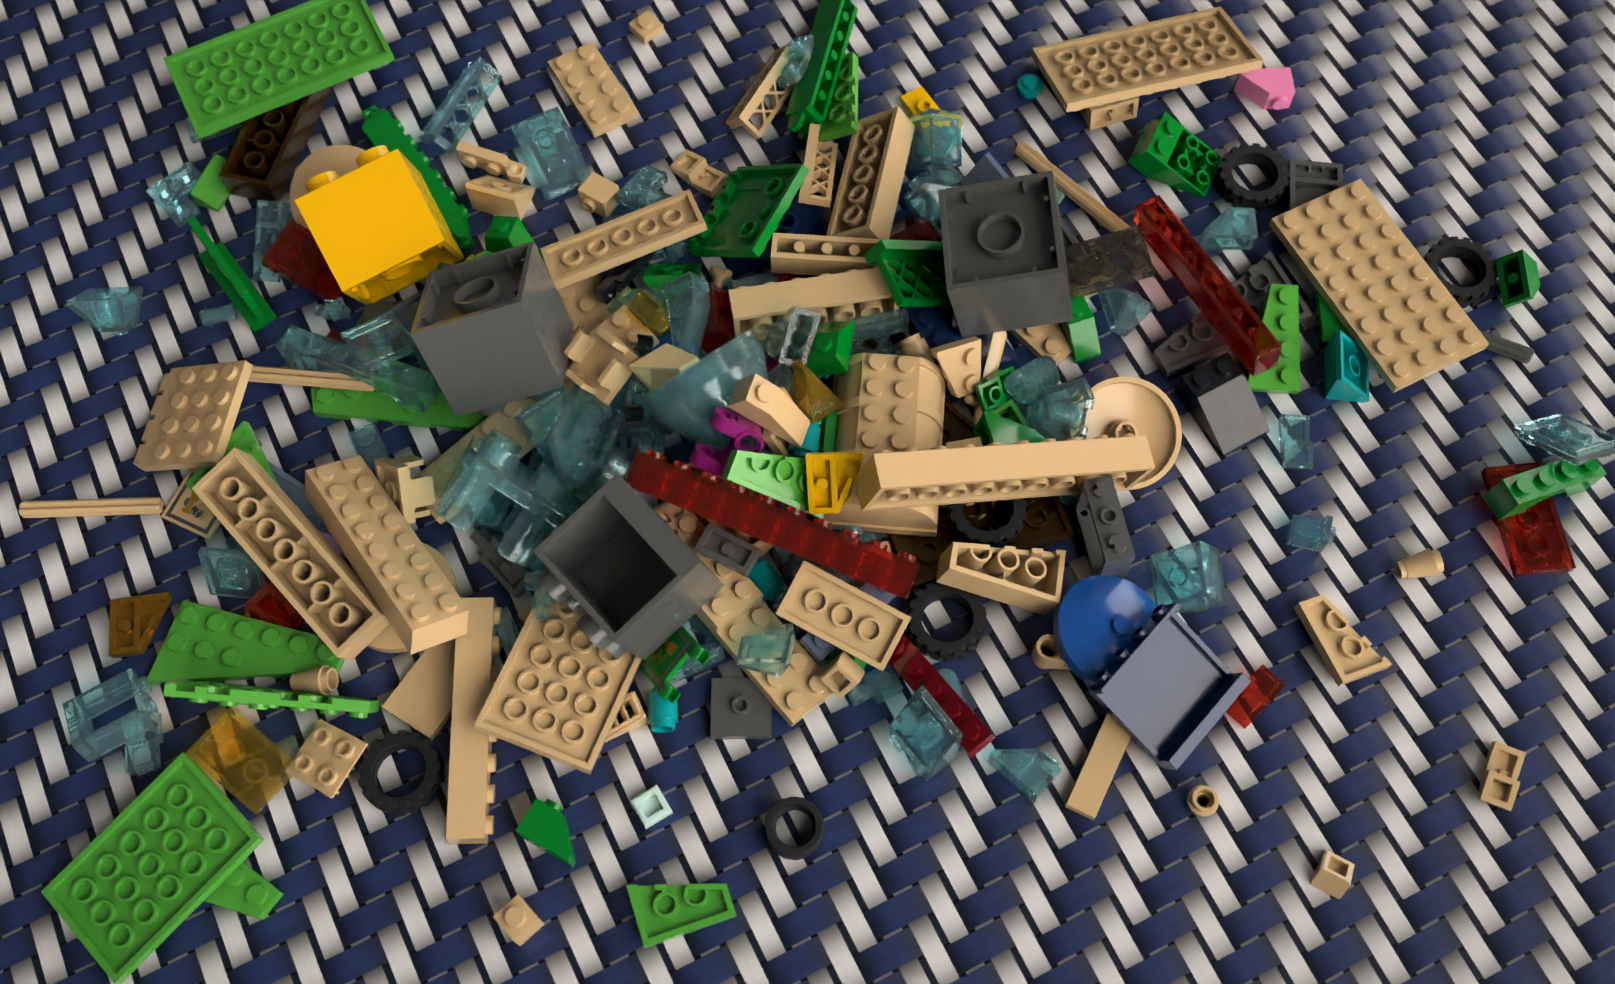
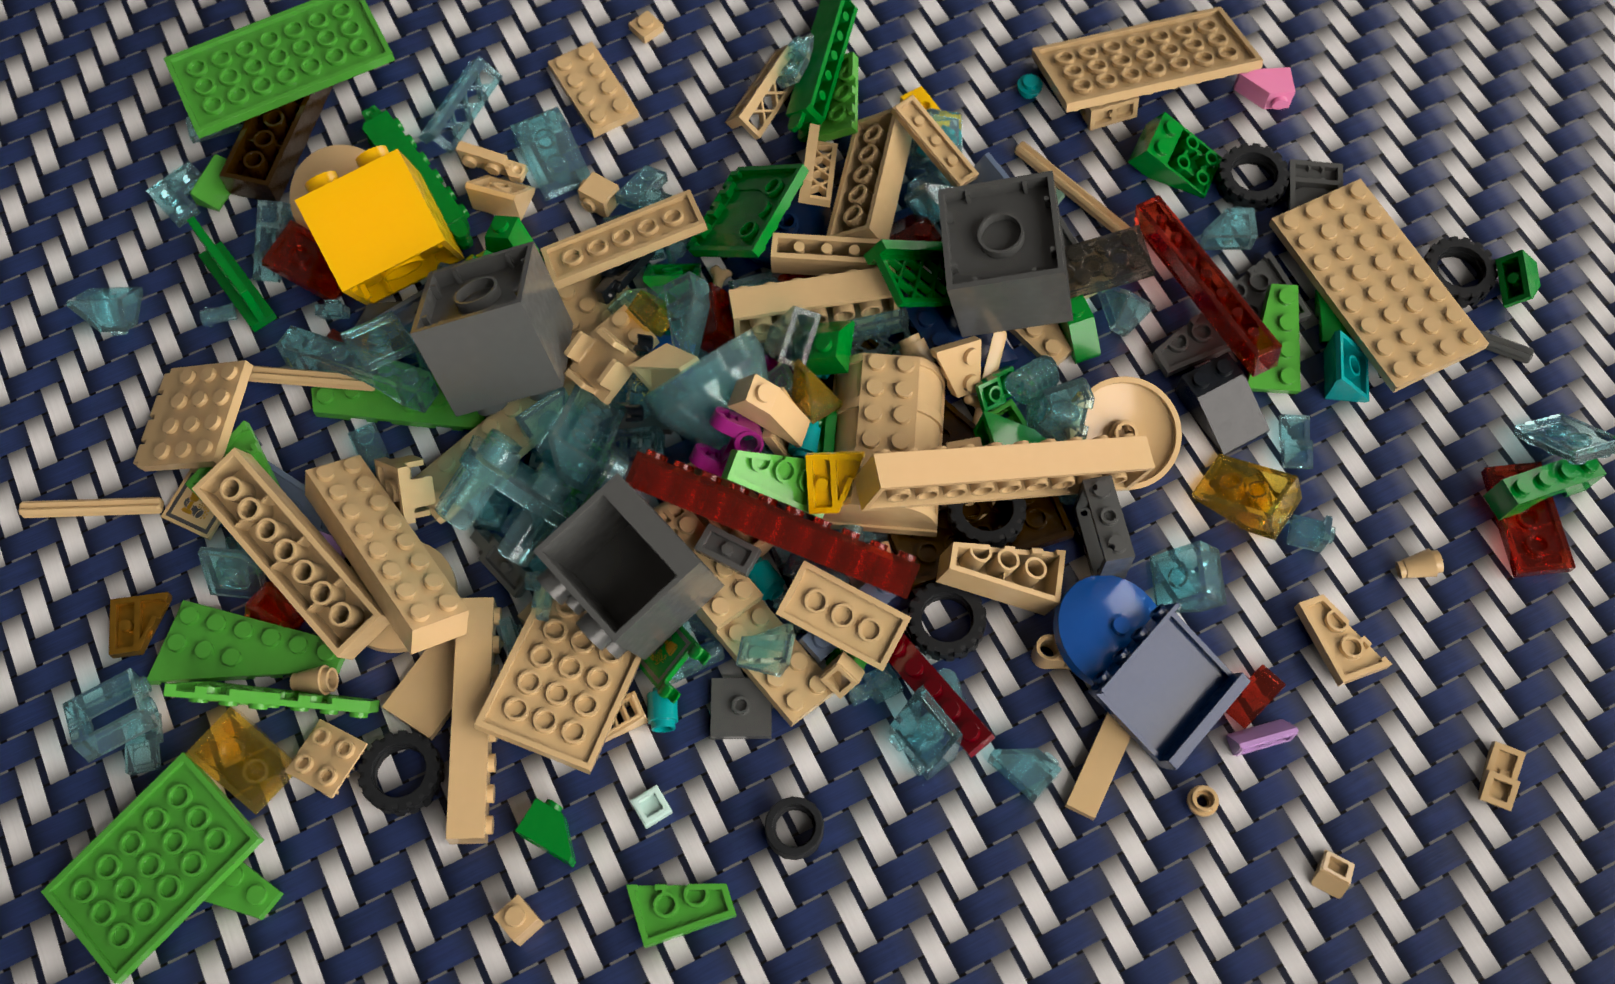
(698, 174): tan slope -> none
(934, 142): none -> tan tile
(1249, 495): none -> clear yellow slope
(1261, 737): none -> lavender slope

